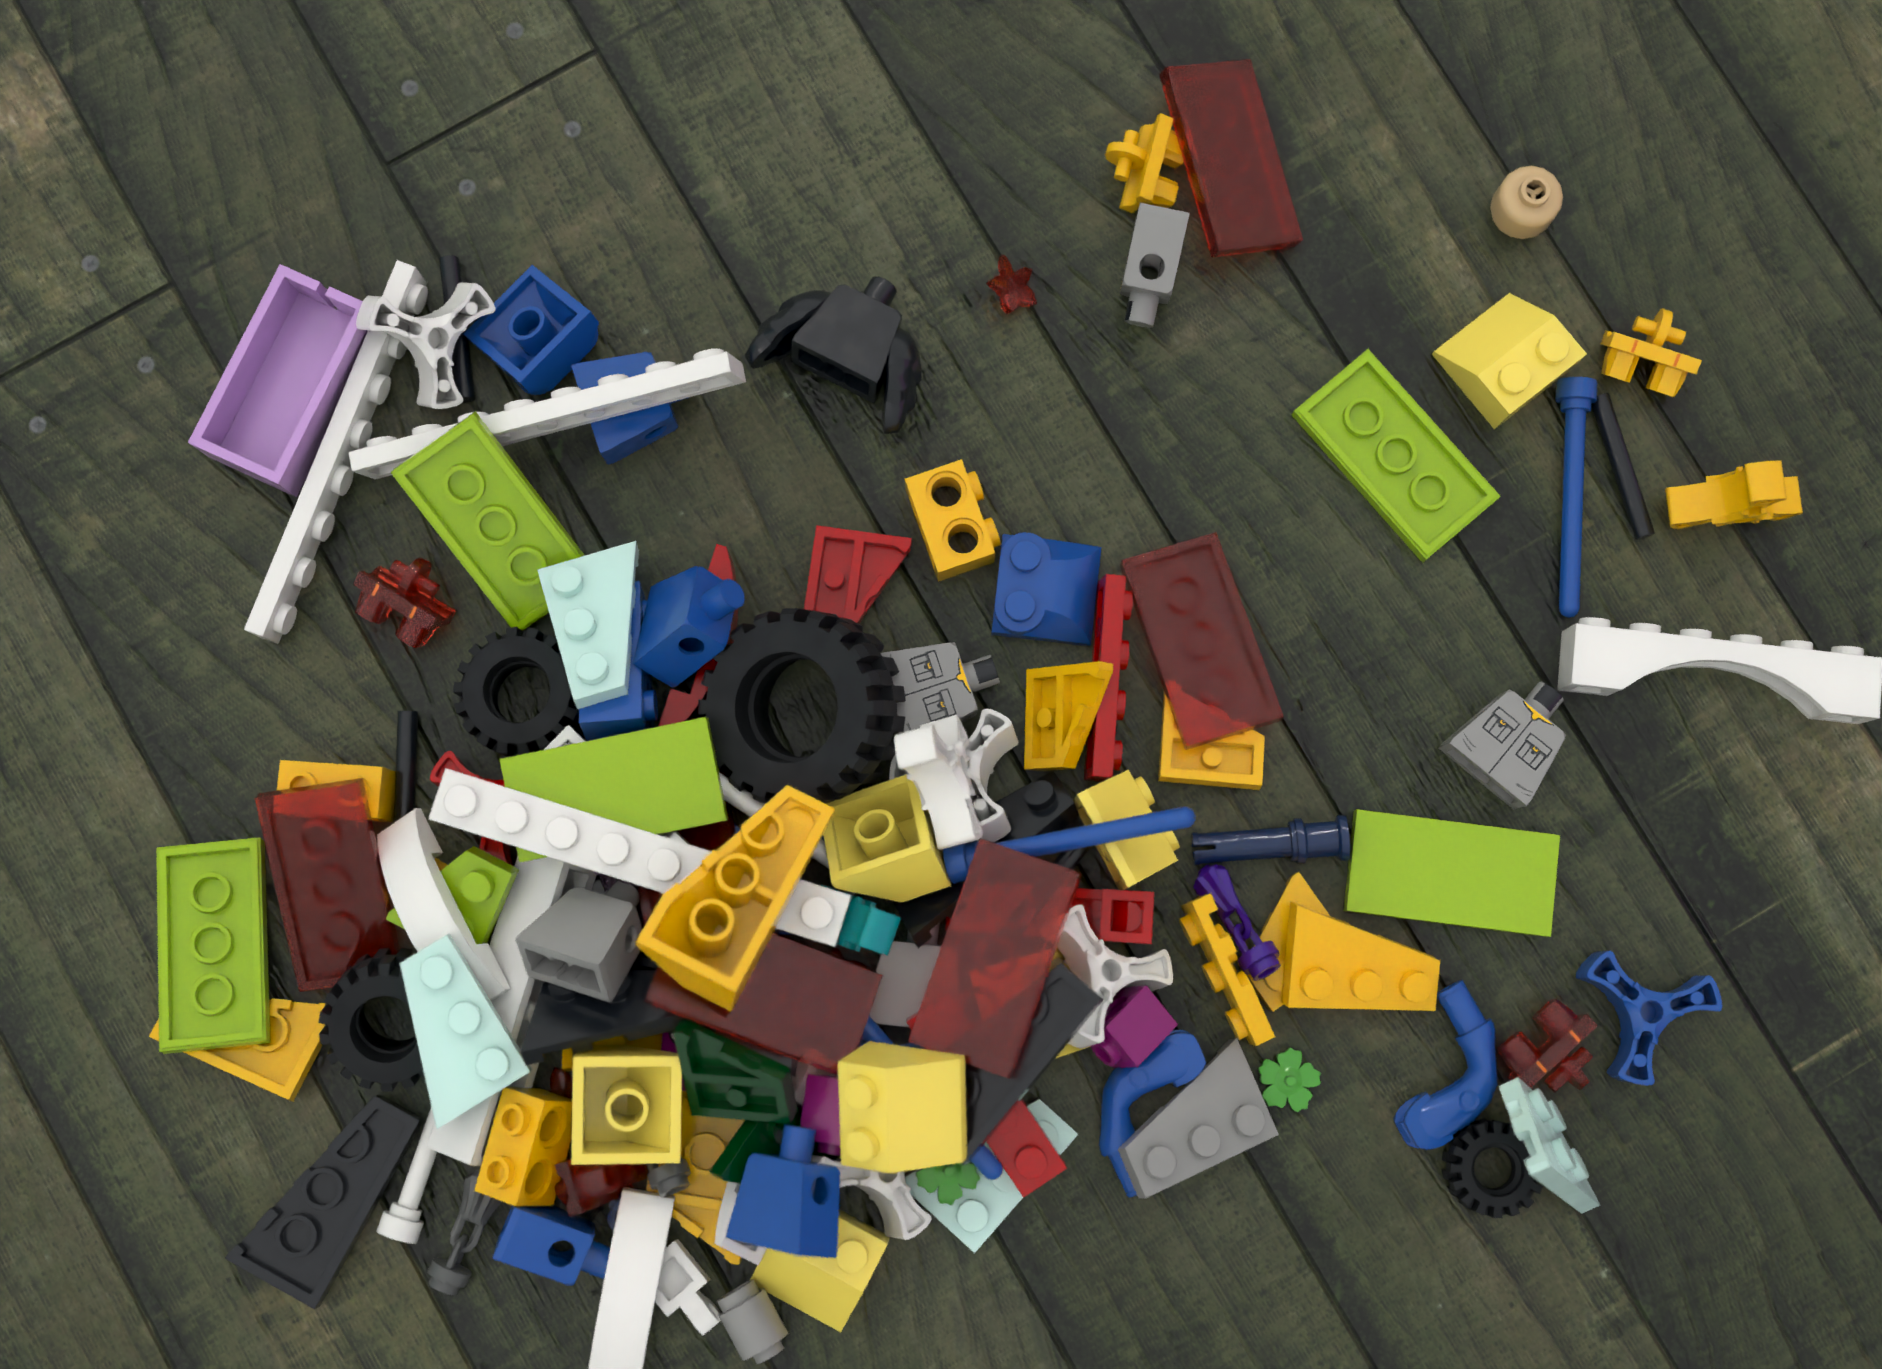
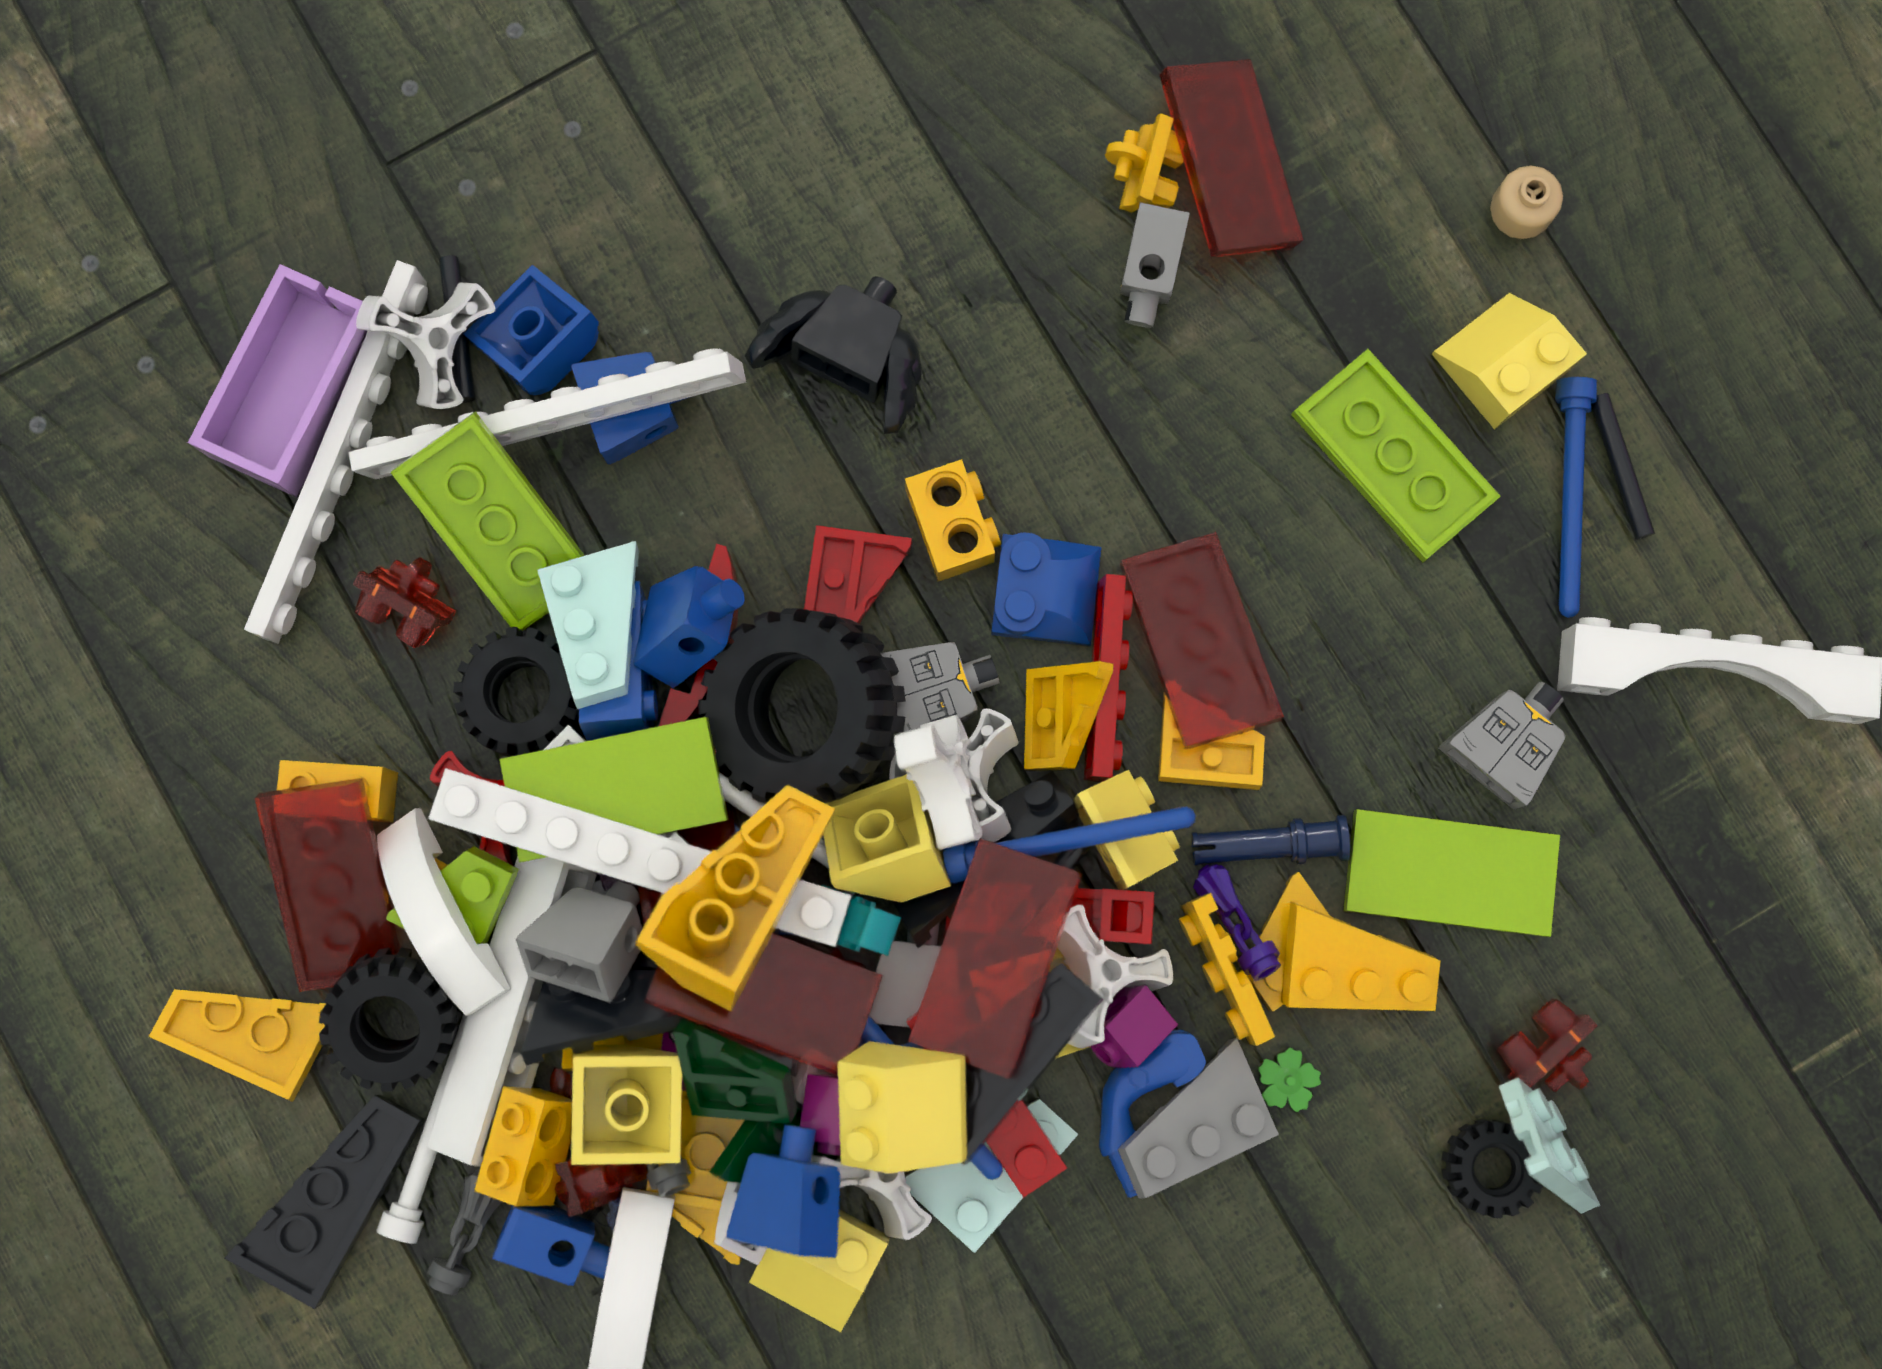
(212, 945): lime tile -> none
(405, 763): black bar -> none
(458, 1032): light aqua wing -> none
(680, 1288): white plate -> none
(752, 1322): light grey brick -> none
(947, 1180): bright green plant -> none
(1012, 286): clear red plant -> none
(1434, 1118): blue piece -> none
(1643, 1012): blue piece -> none
(1669, 366): yellow hips -> none
(1736, 497): yellow piece -> none

